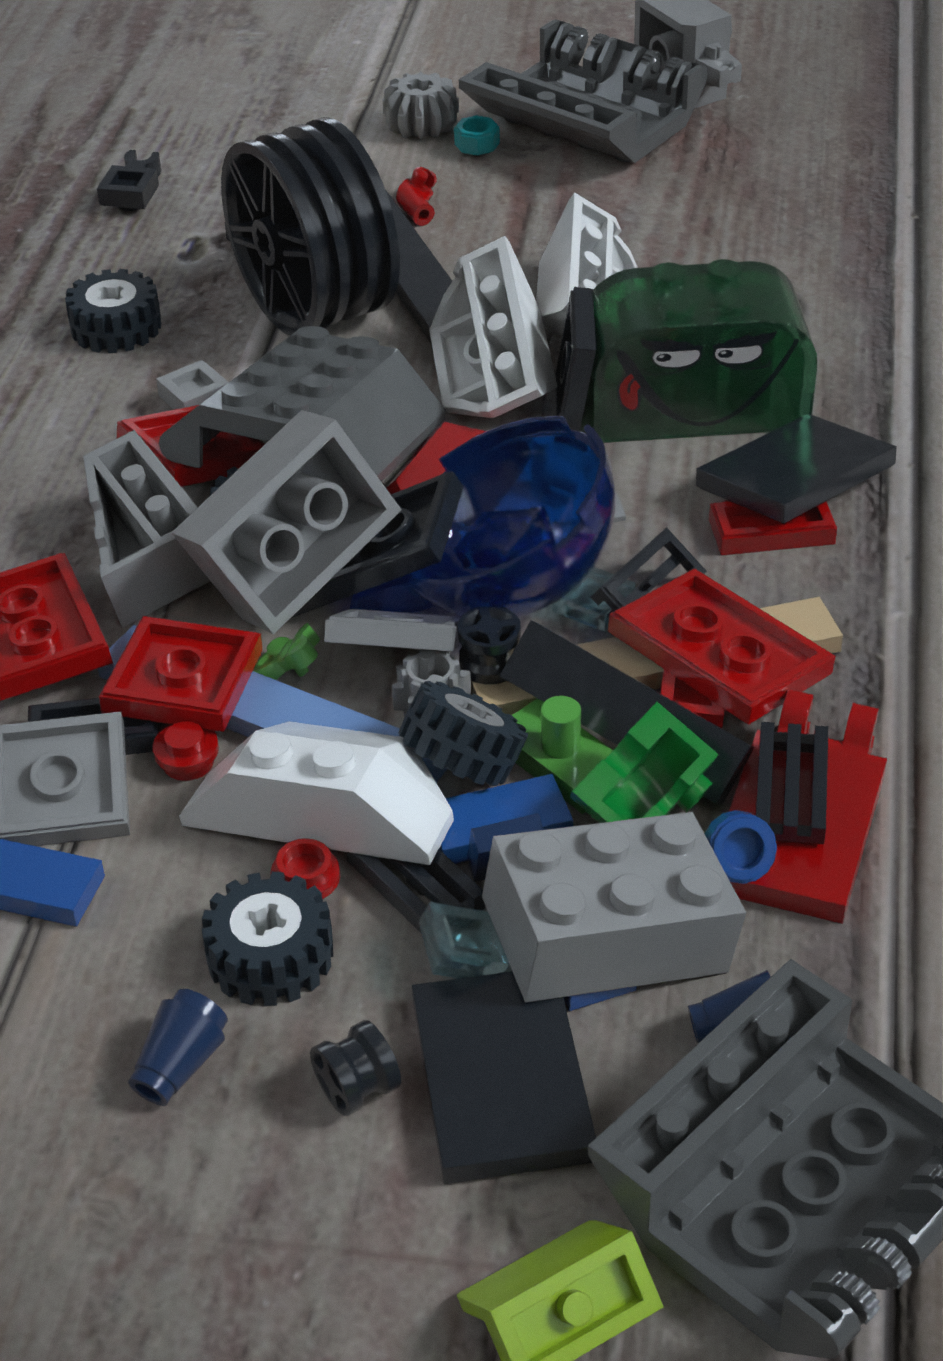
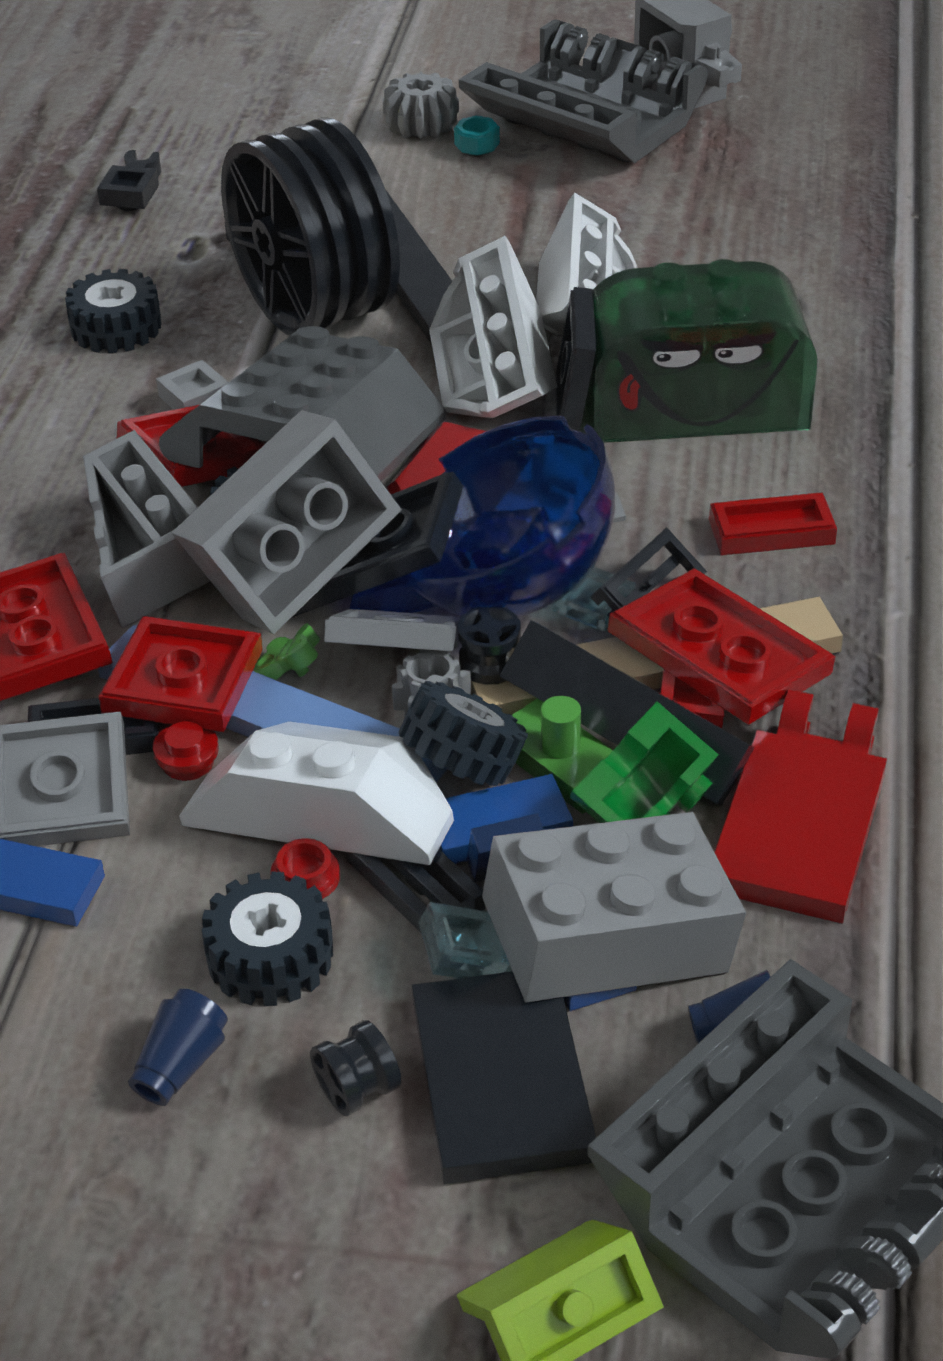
(414, 195): red arm -> none
(742, 845): blue tile -> none
(793, 743): black tile -> none
(795, 467): black tile -> none

